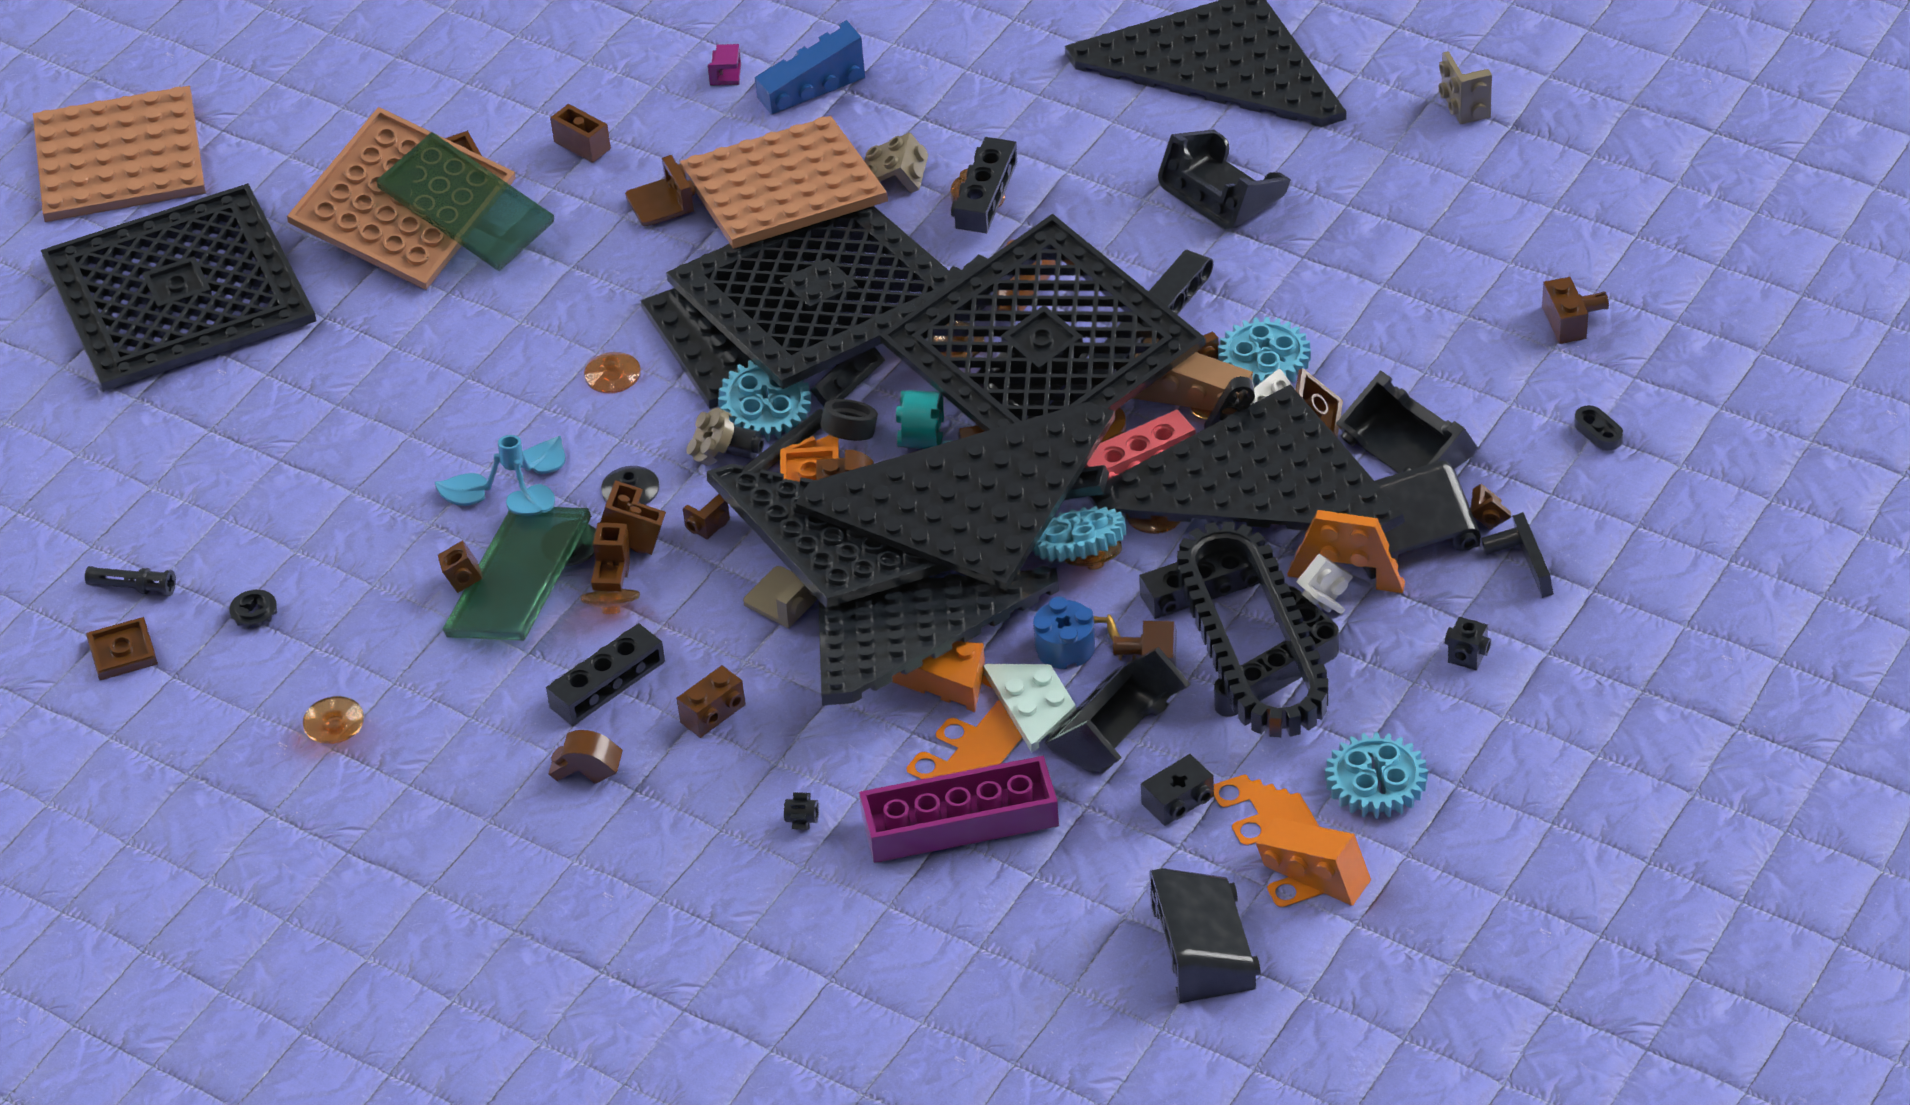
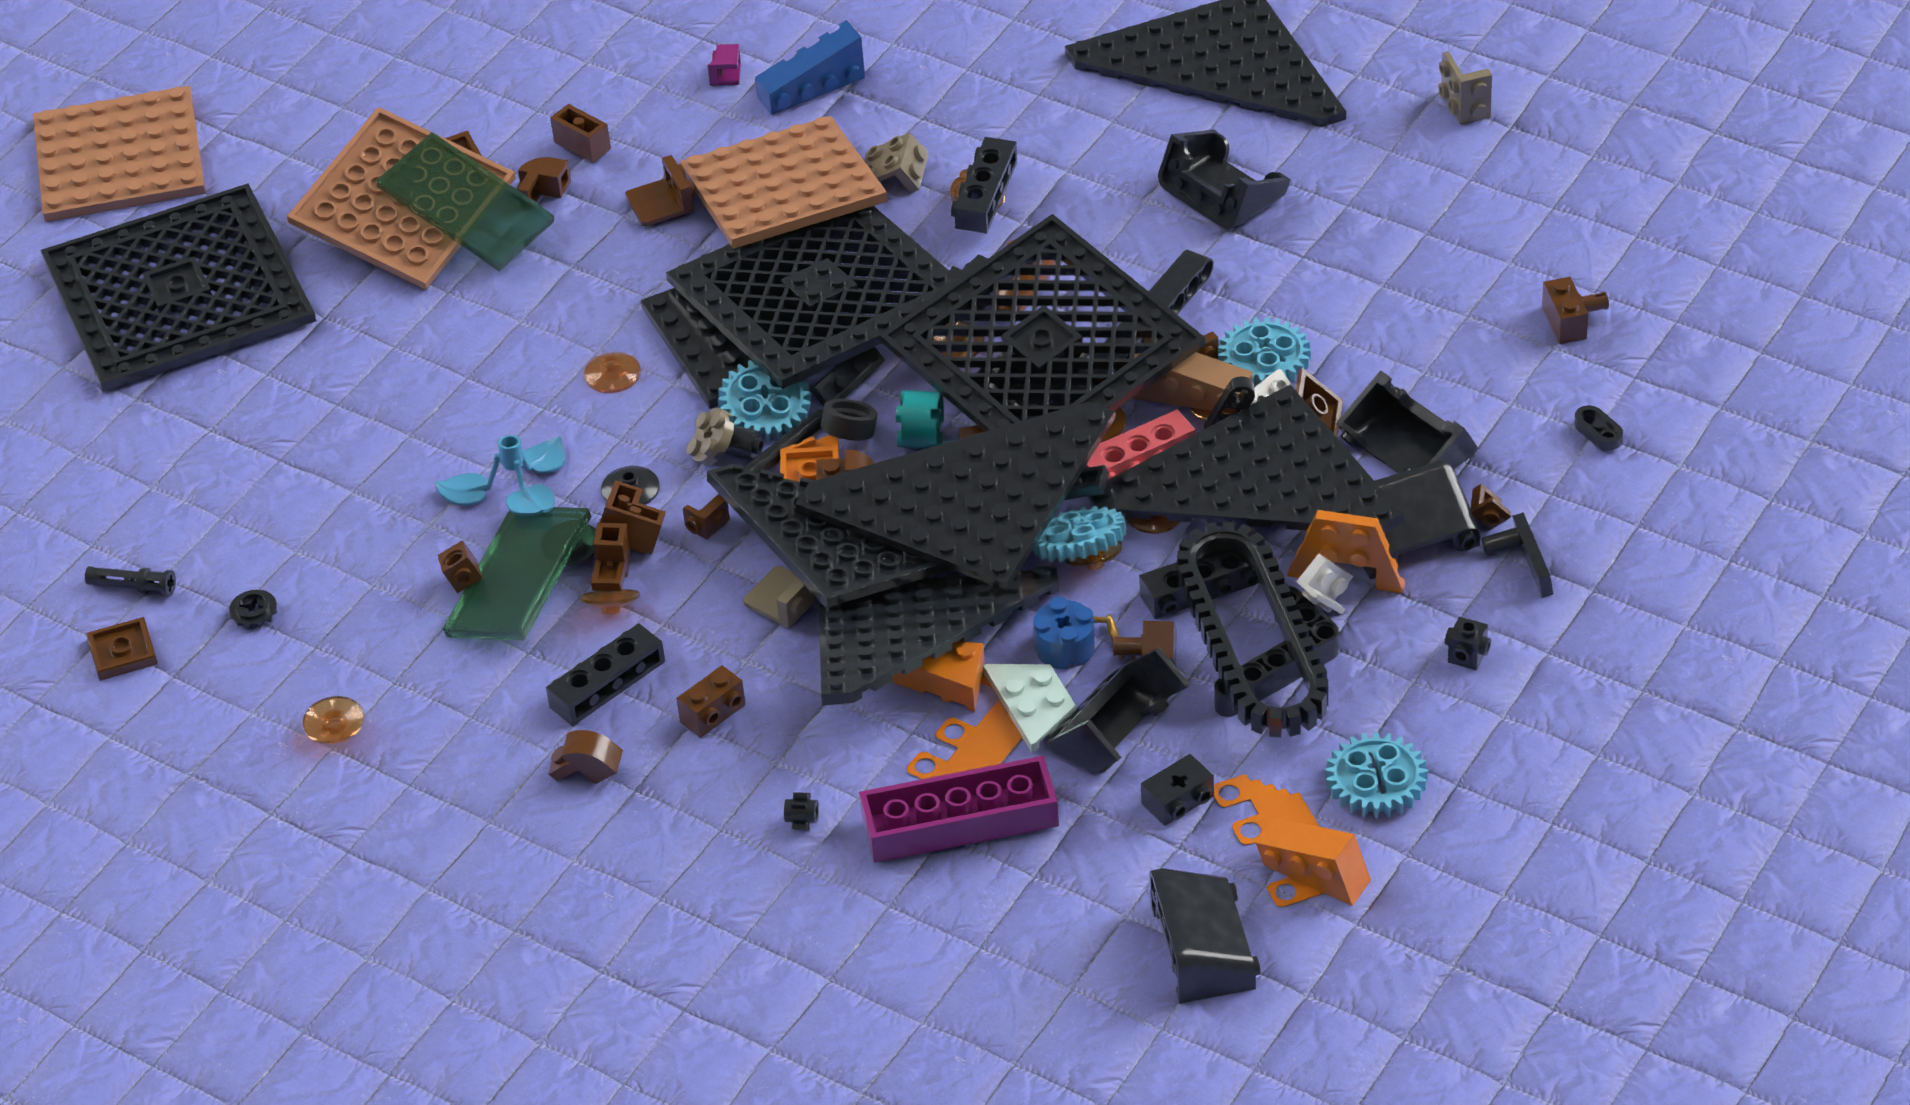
(544, 177): none -> reddish brown brick

